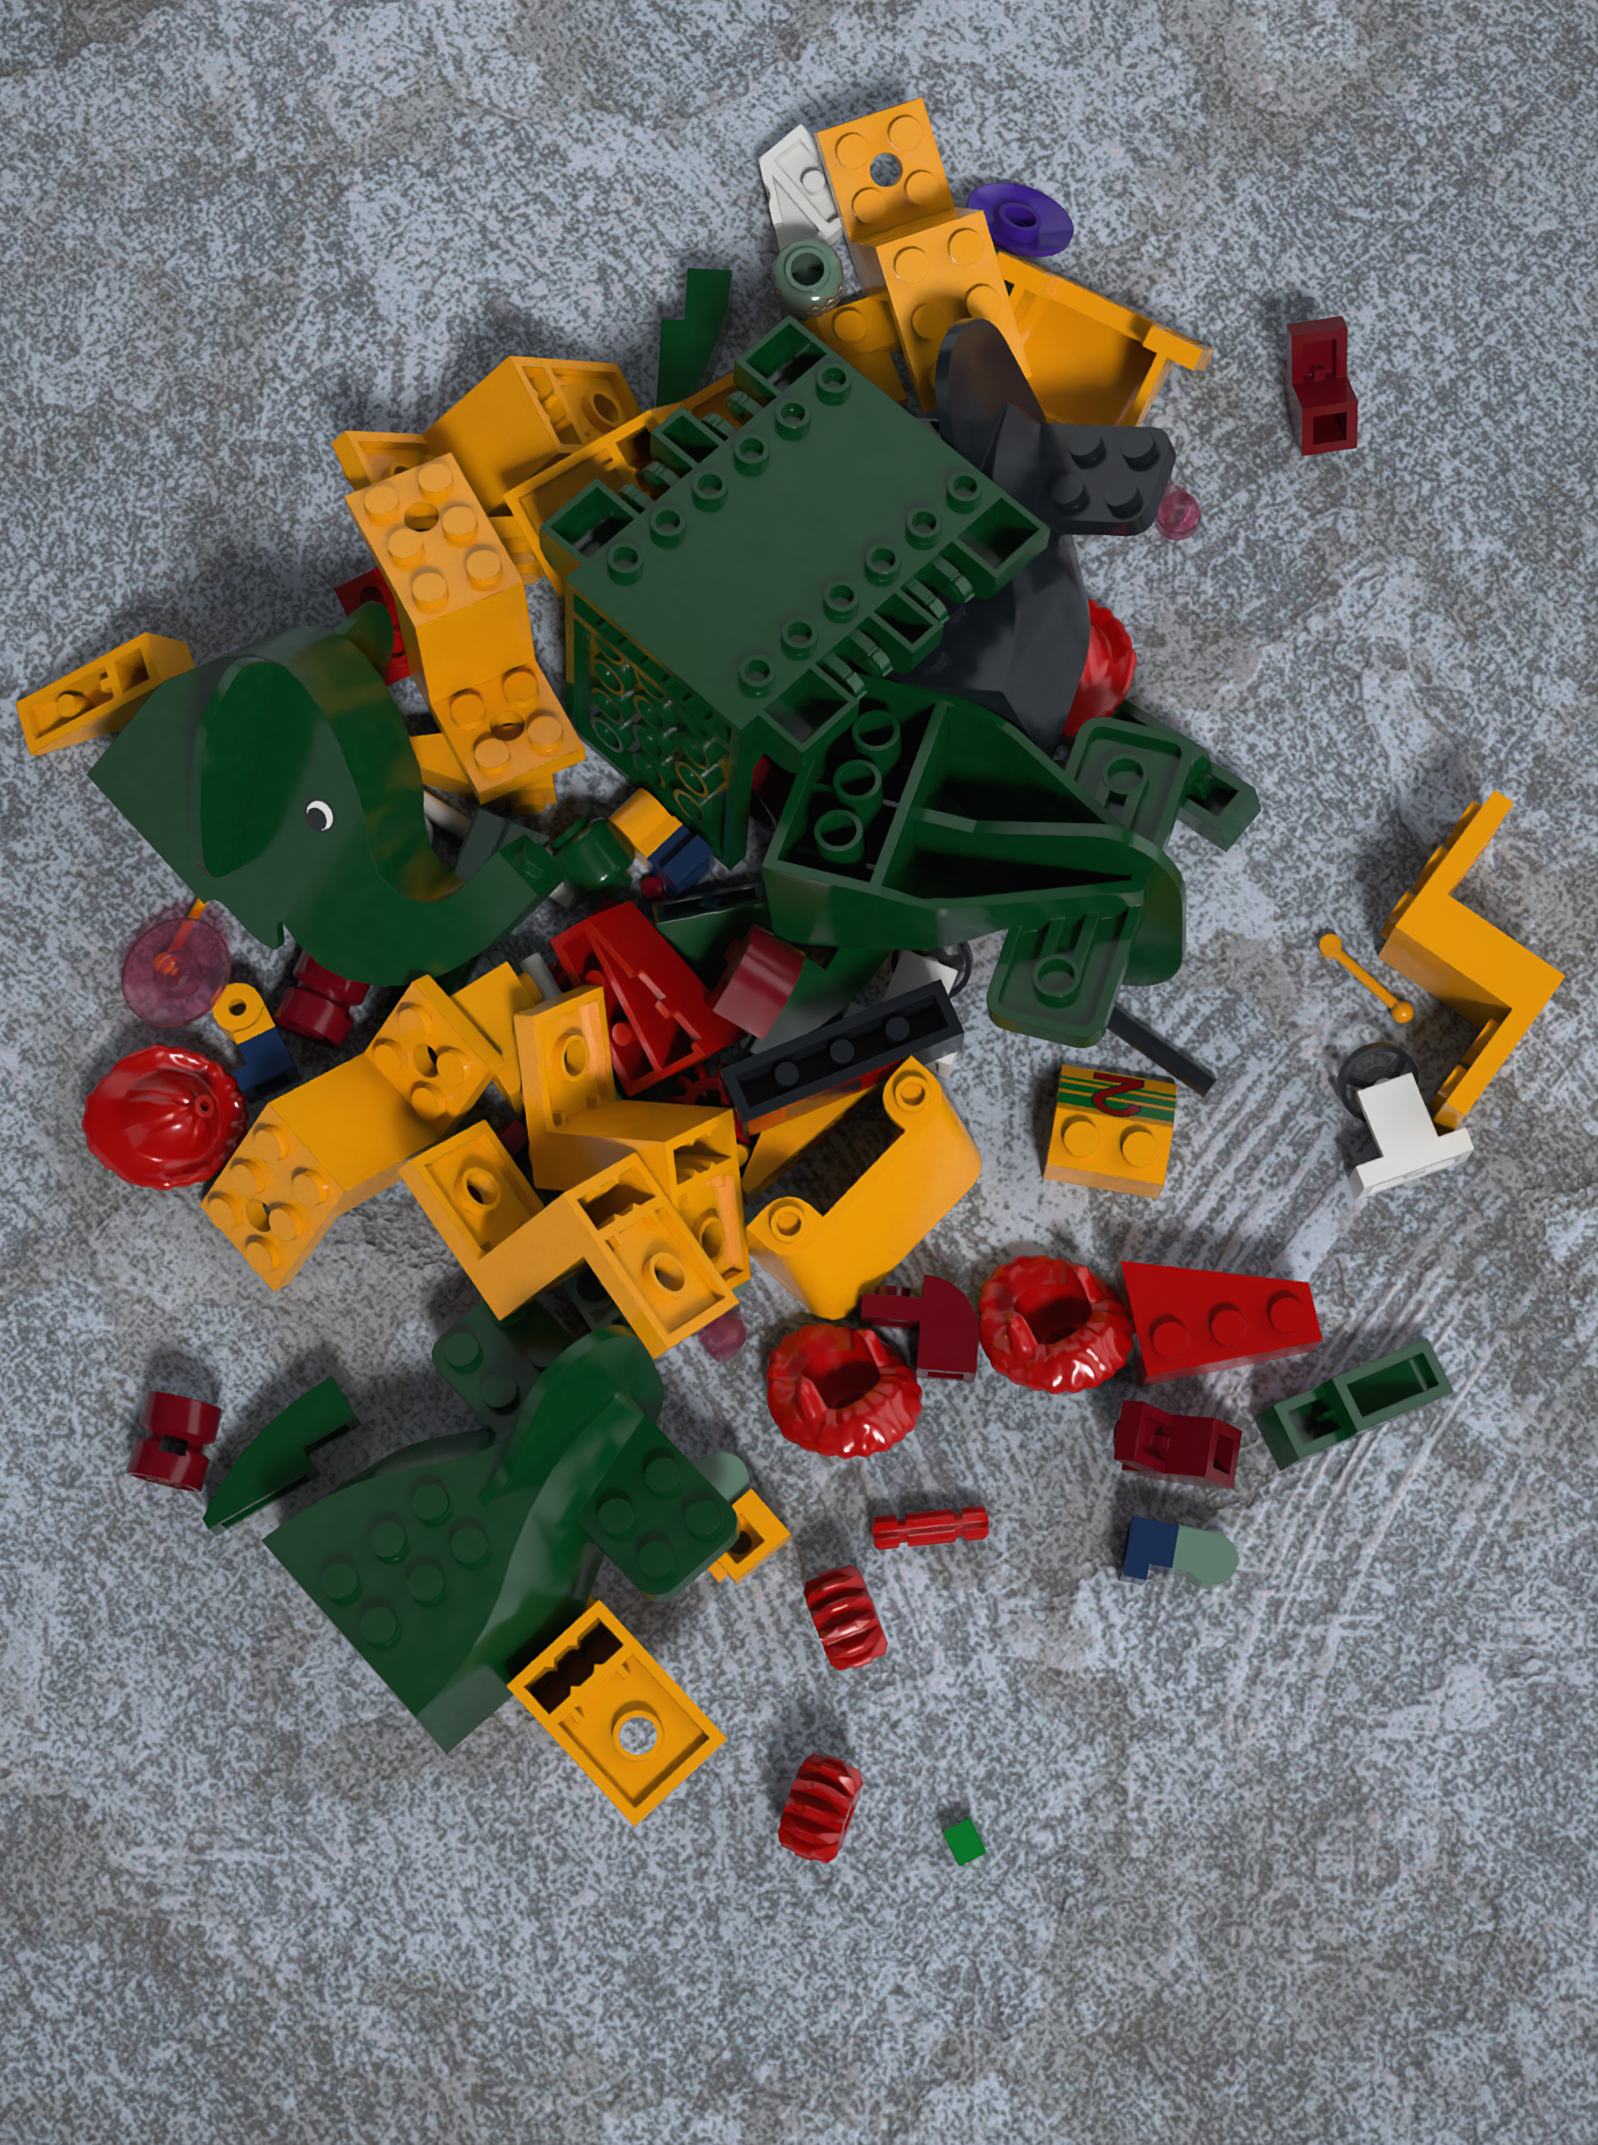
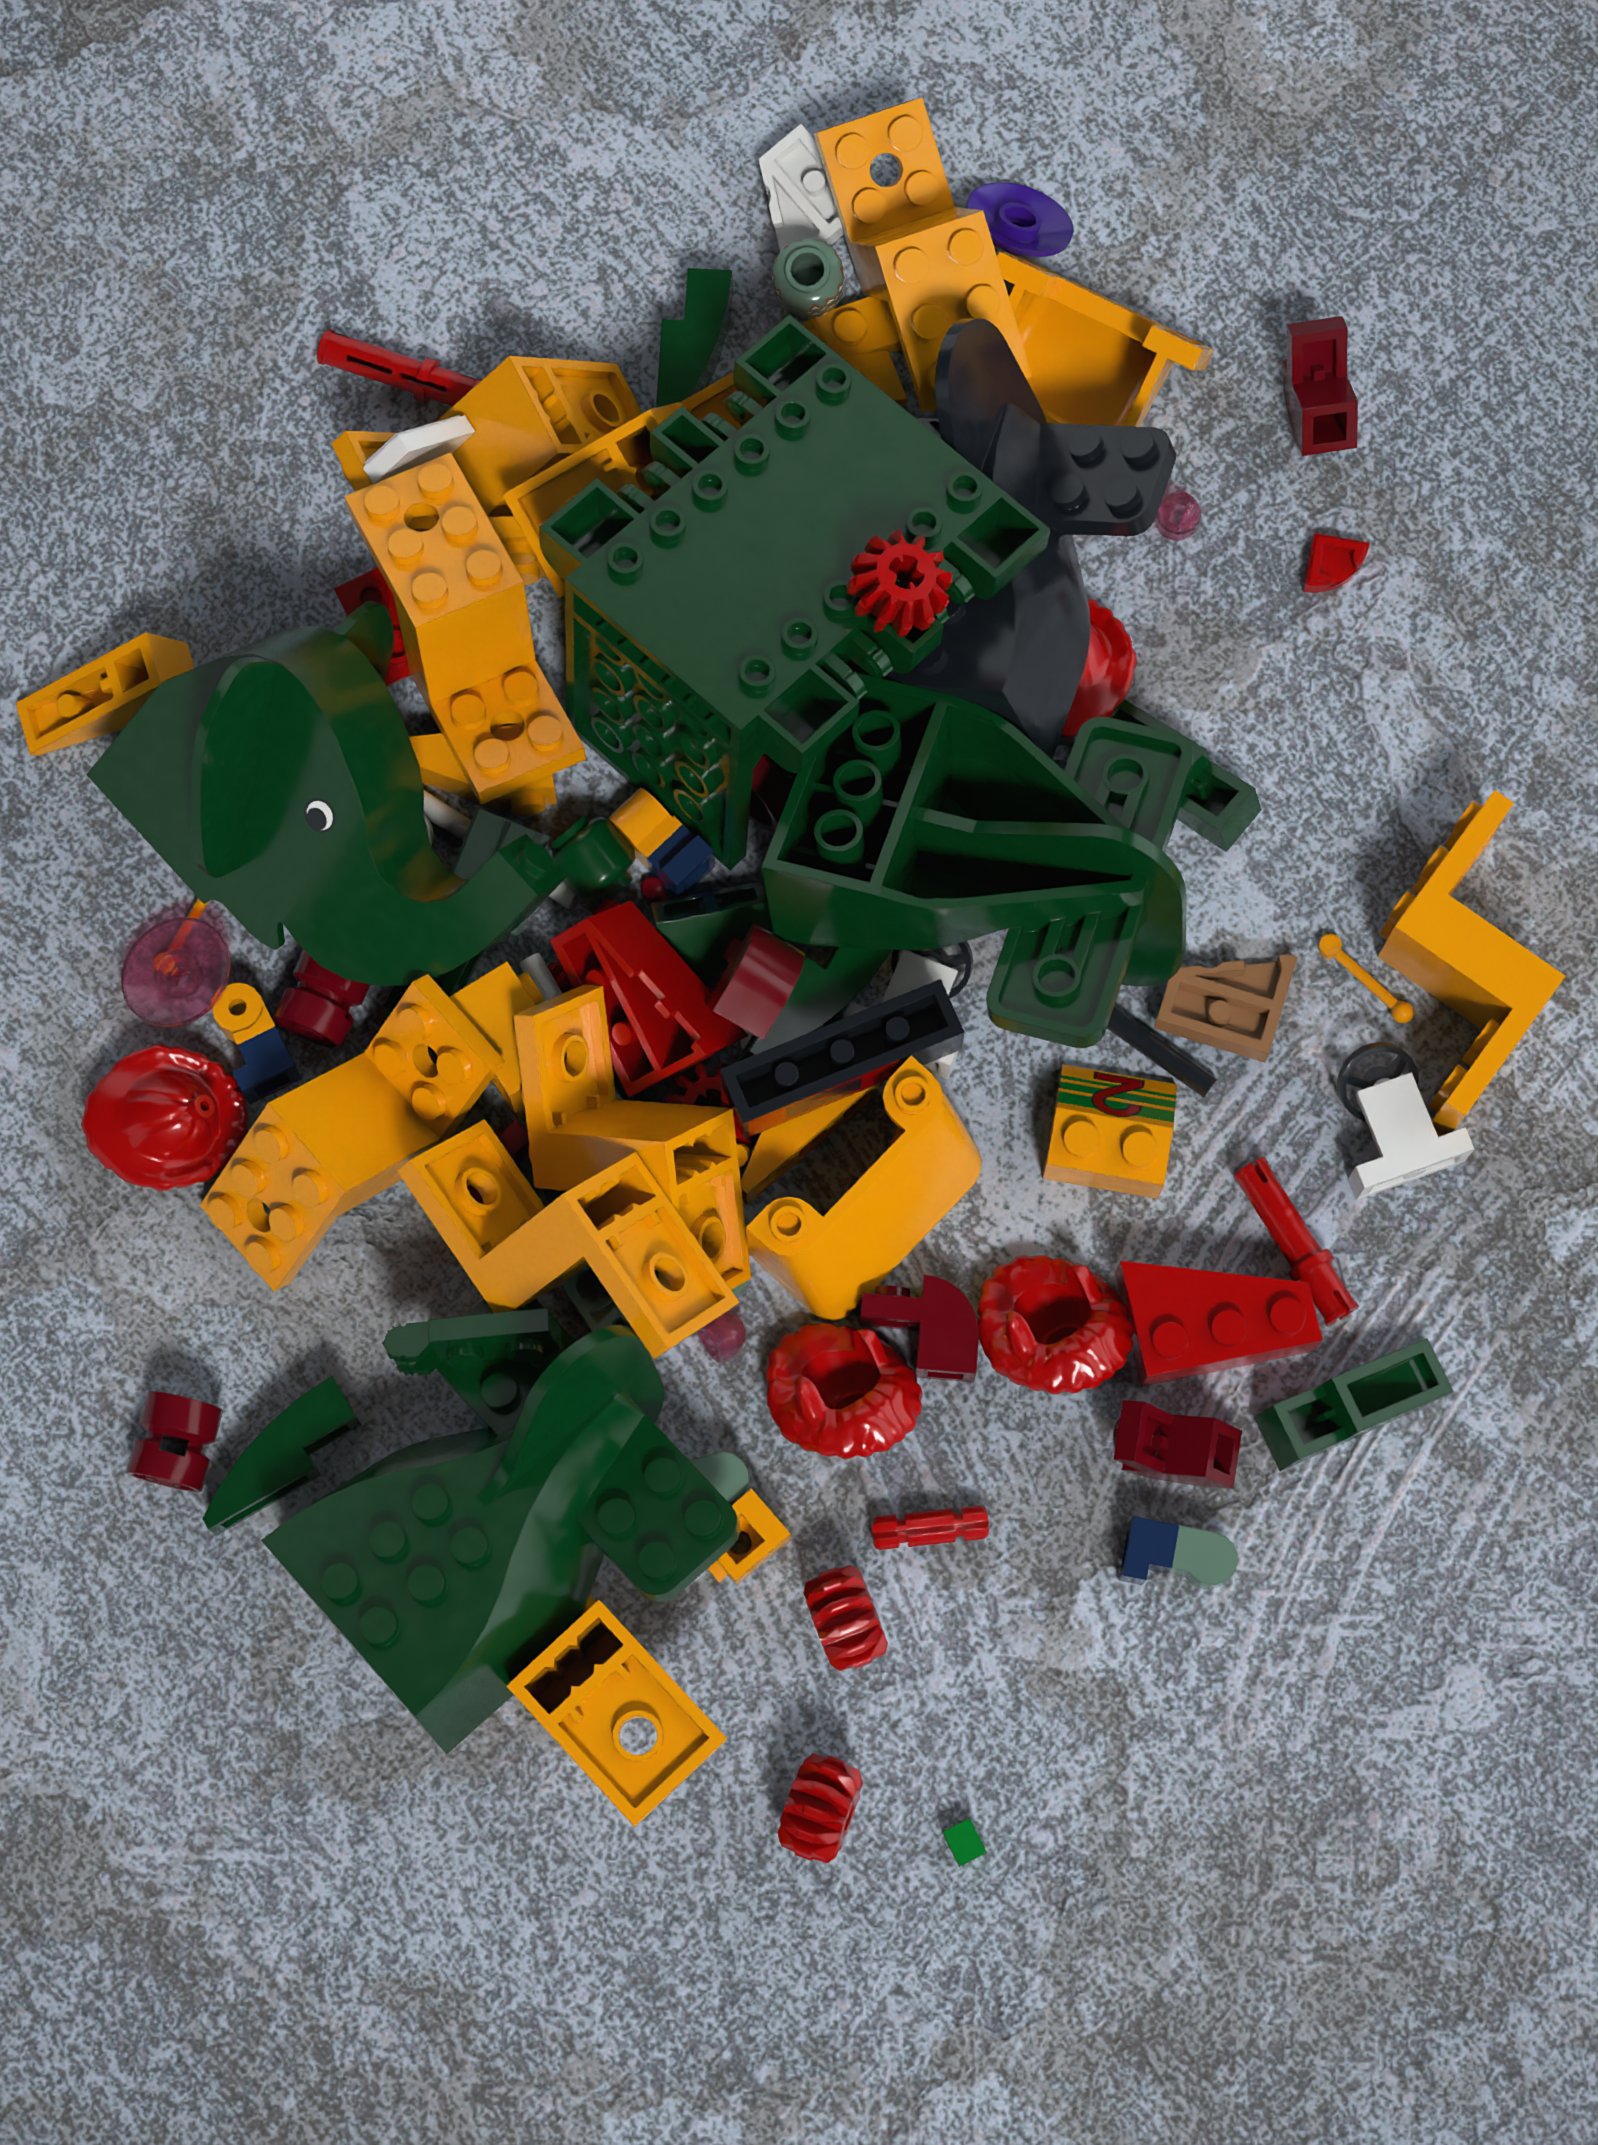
(417, 447): none -> white tile
(422, 378): none -> red pin
(472, 1339): none -> dark green hinge
(919, 571): none -> red gear
(1228, 1005): none -> medium nougat wing
(1296, 1241): none -> red pin
(1333, 562): none -> red tile

